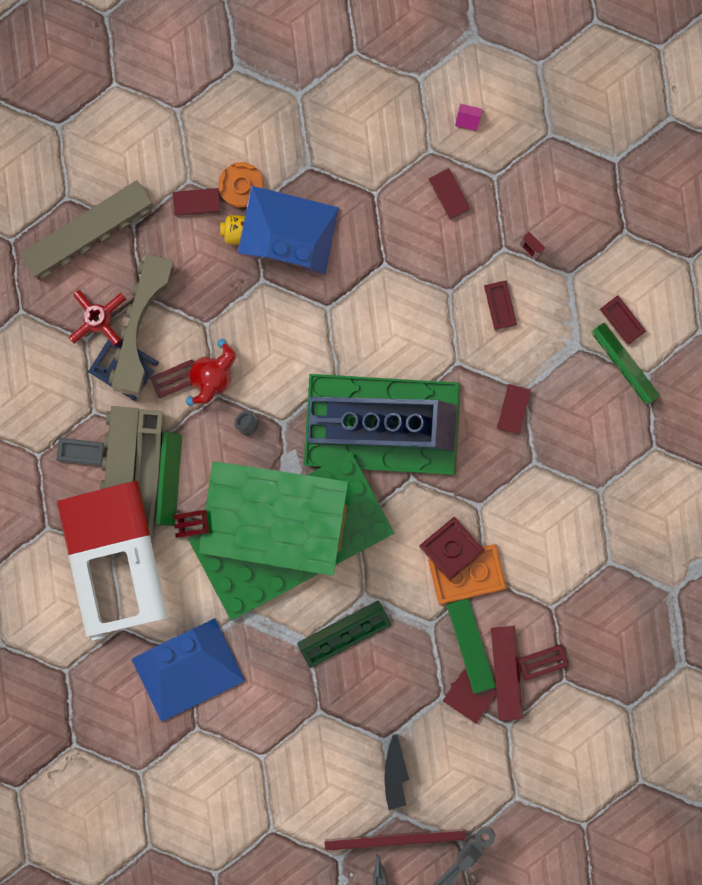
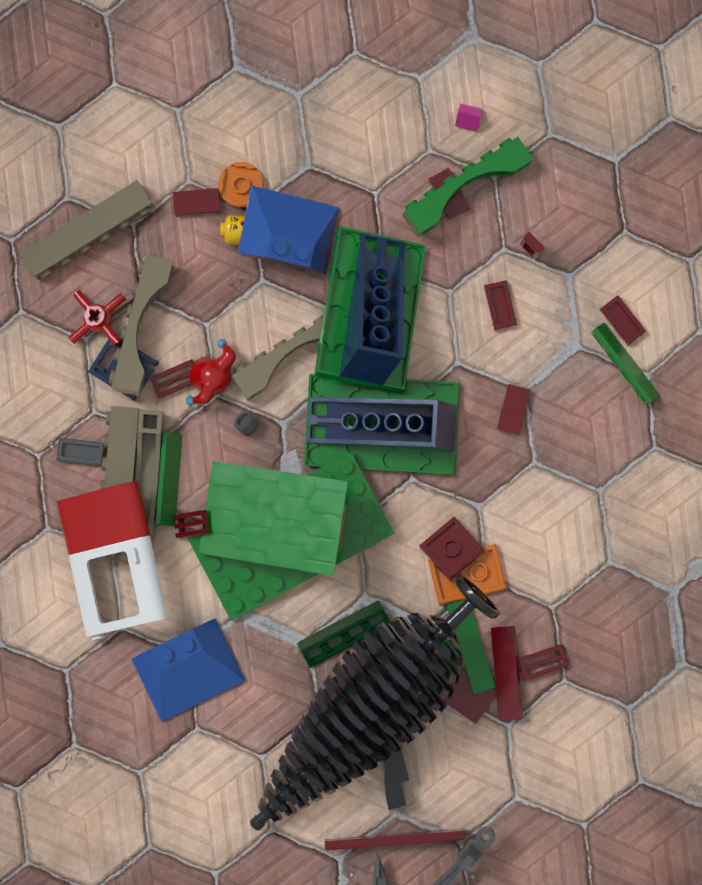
(256, 376): none -> dark tan arch
(370, 310): none -> piece
(371, 705): none -> black plant
(506, 161): none -> green arch

